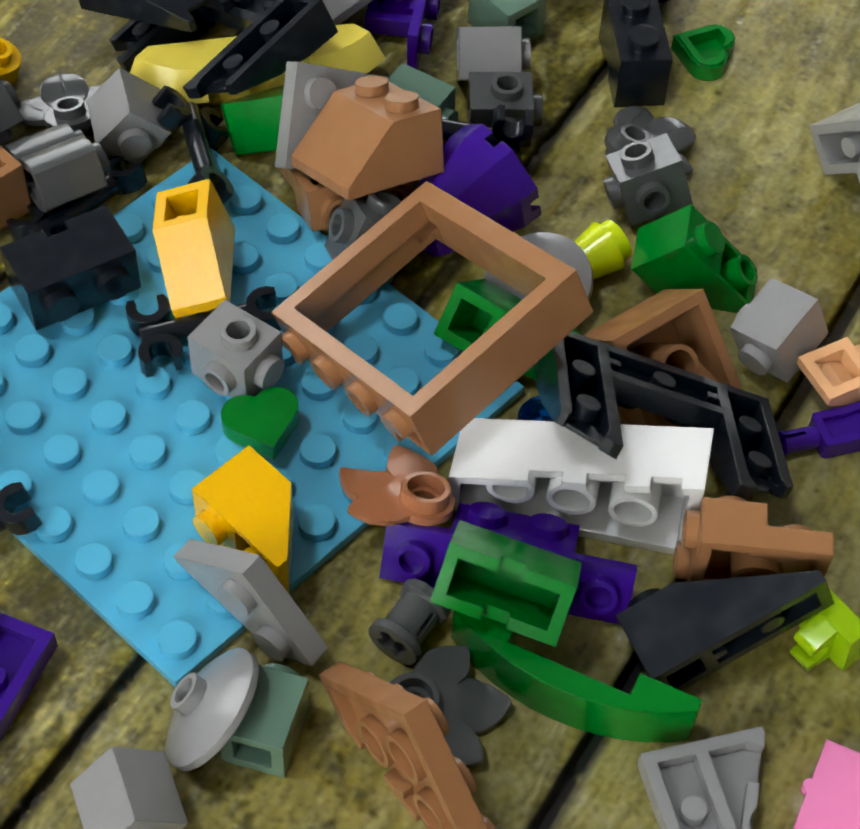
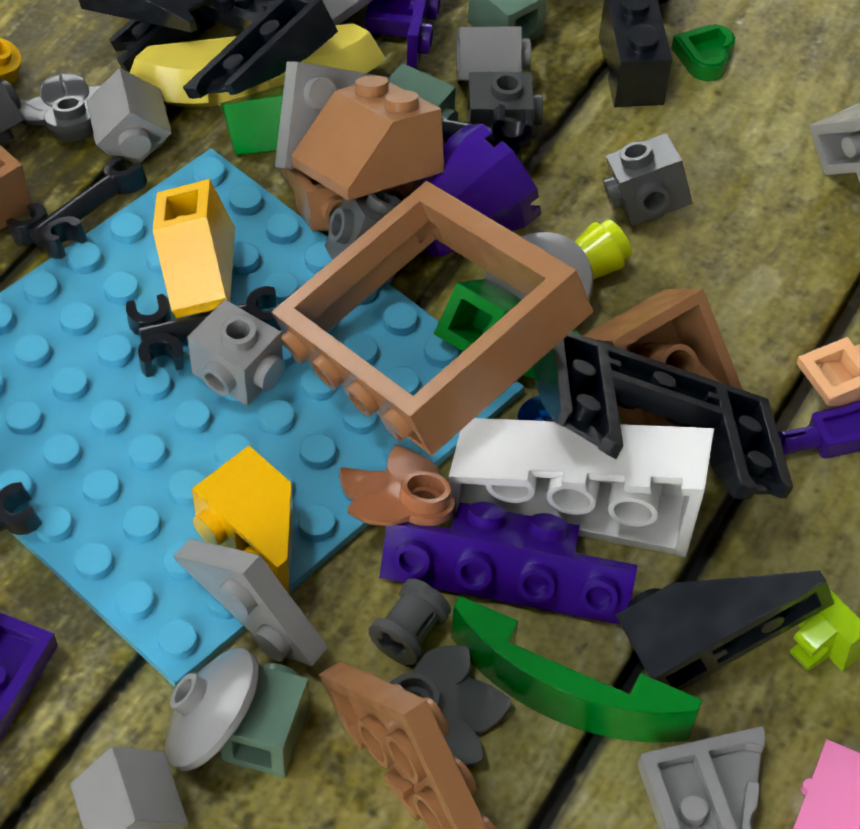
(60, 165): dark grey brick -> none
(72, 268): black brick -> none
(200, 135): black bar -> none
(261, 420): green tile -> none
(507, 582): green brick -> none
(638, 124): dark grey plate -> none
(693, 254): green slope -> none
(734, 540): medium nougat plate -> none
(778, 329): light grey brick -> none

